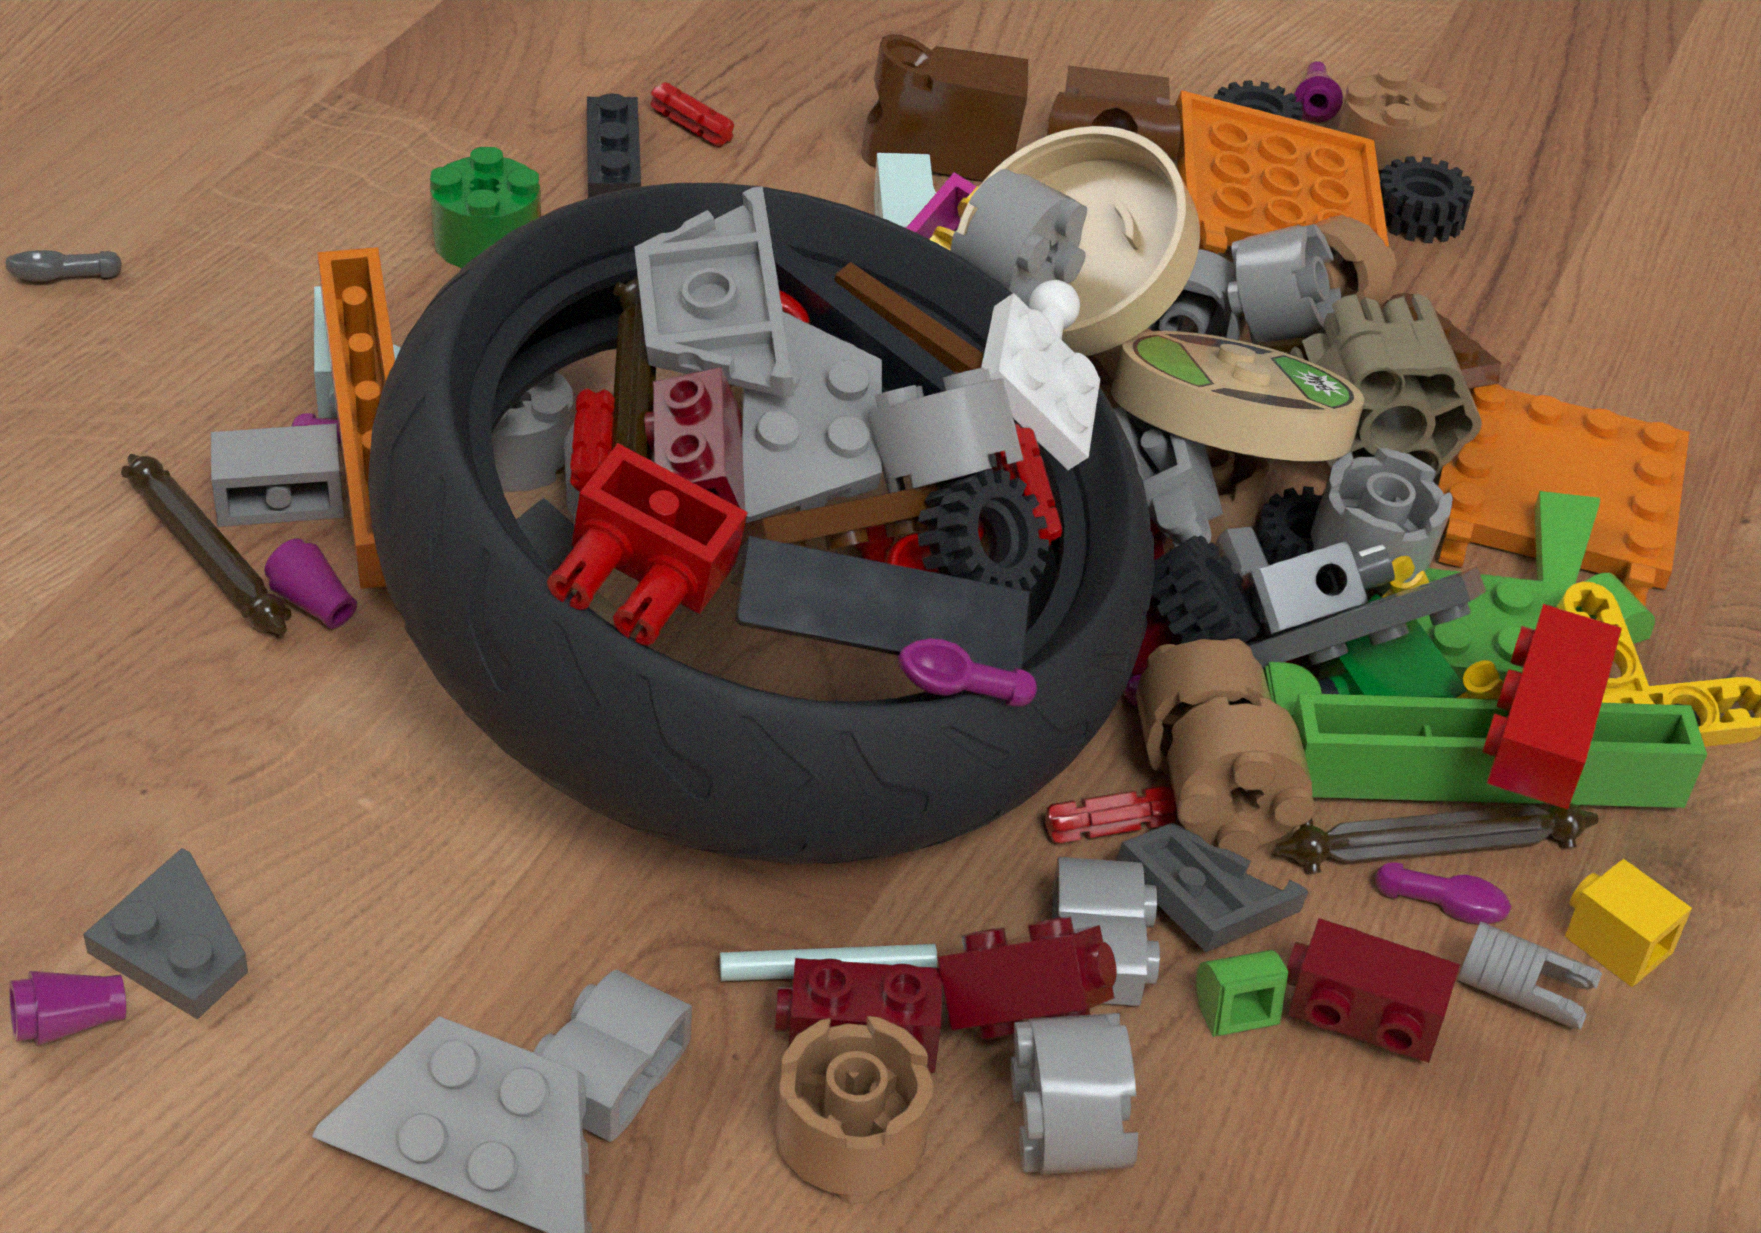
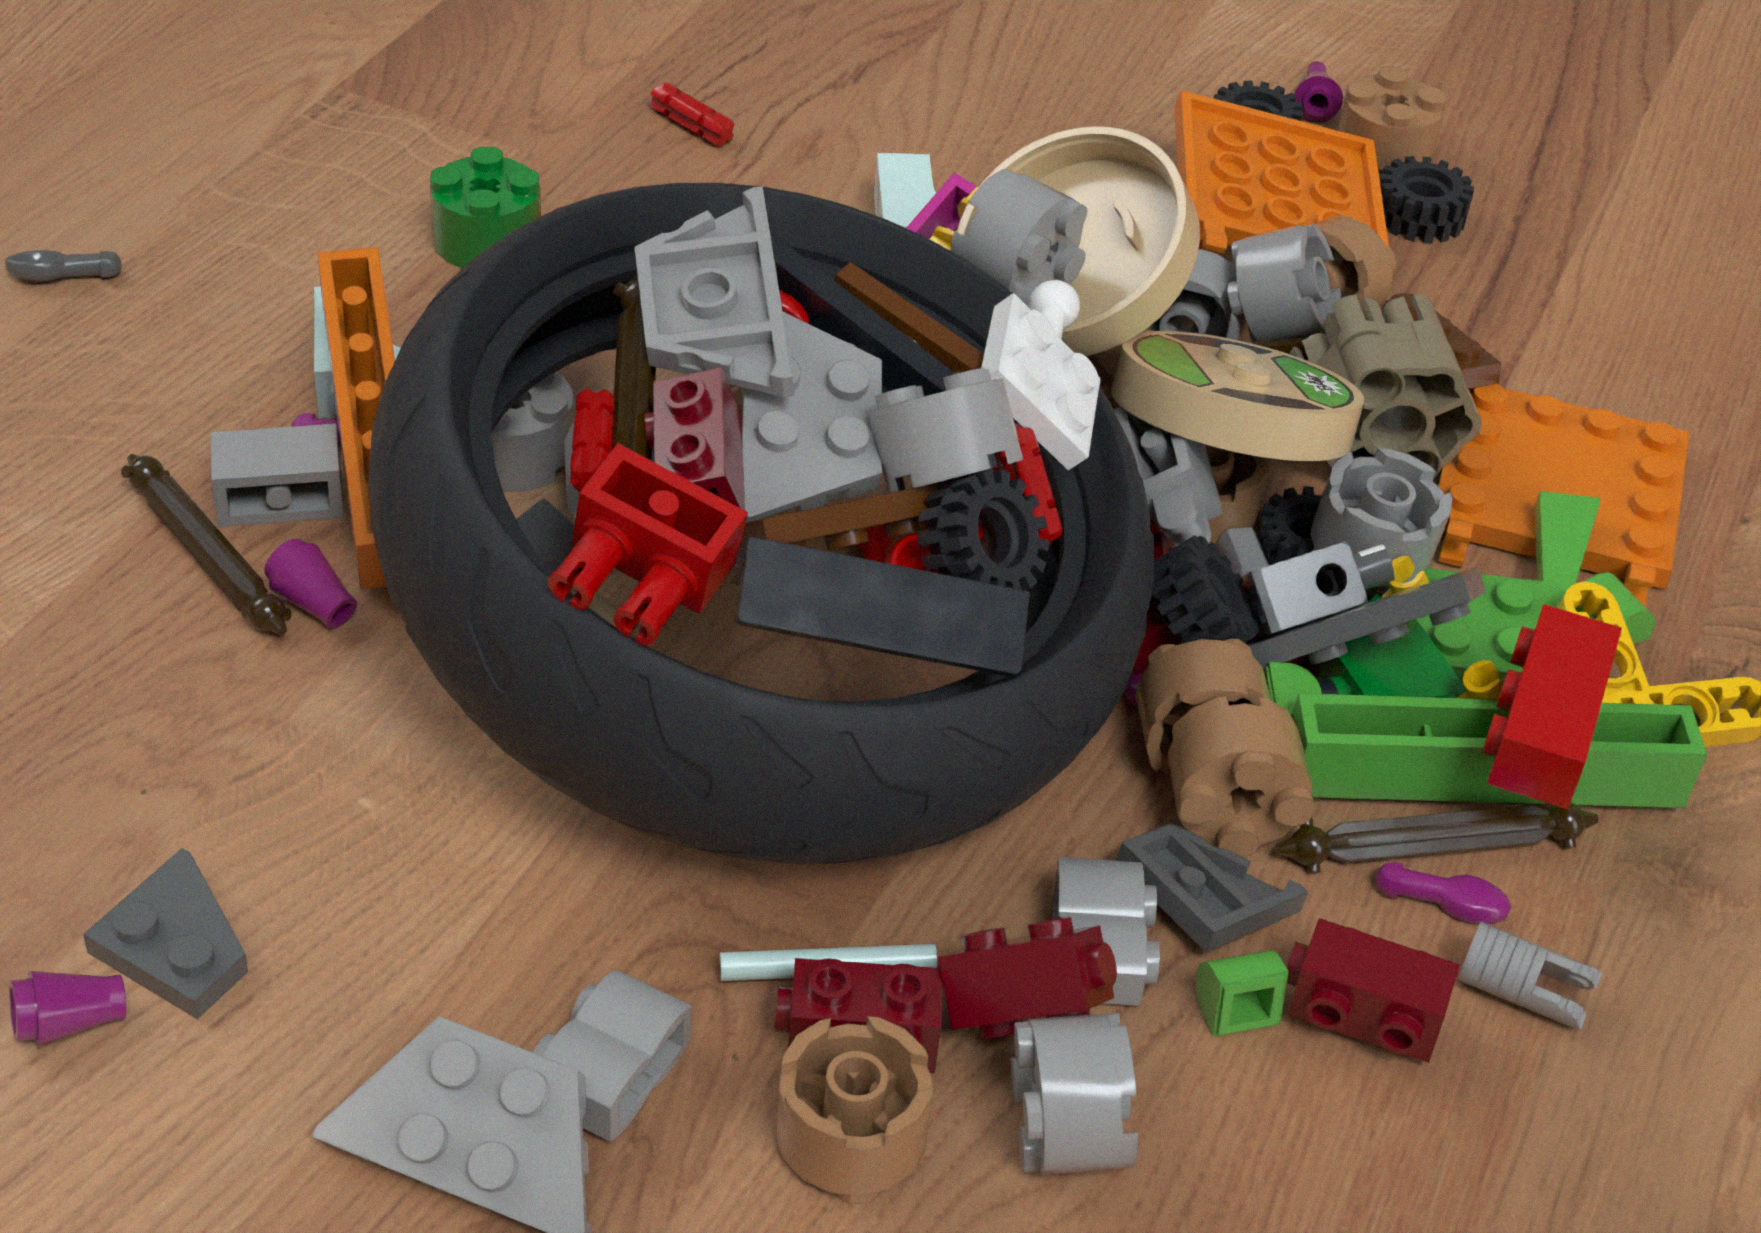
(612, 144): black plate -> none
(947, 105): reddish brown piece -> none
(948, 669): magenta piece -> none
(1110, 814): red axle -> none
(1118, 101): reddish brown piece -> none
(1626, 921): yellow brick -> none

